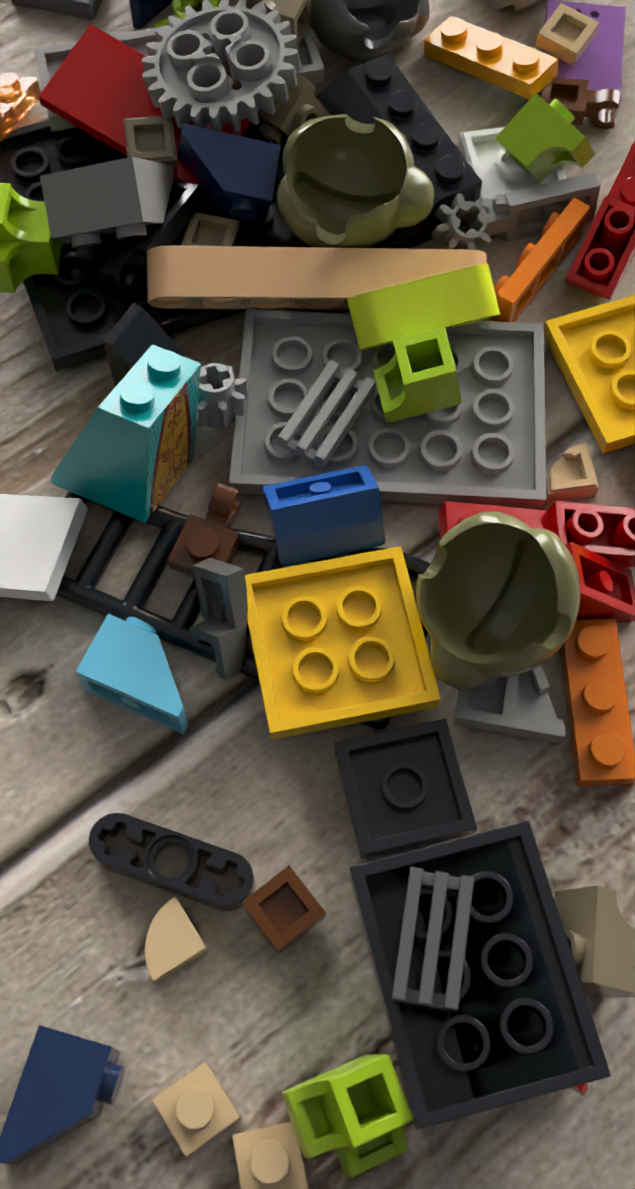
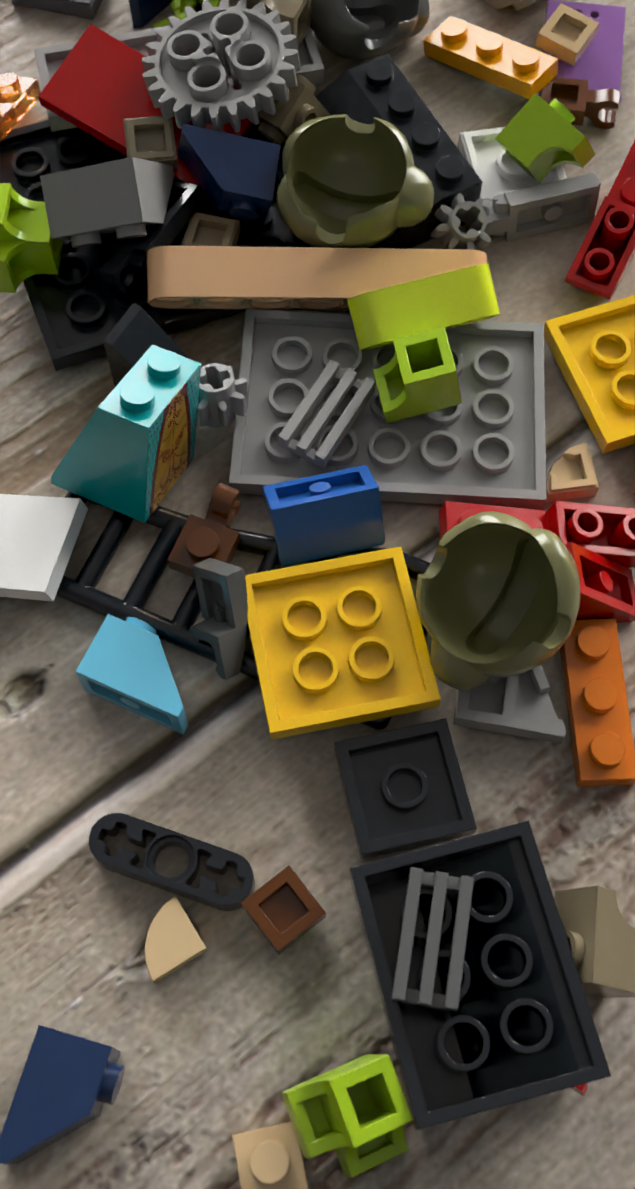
(196, 1109): tan plate -> none
(540, 261): orange plate -> none

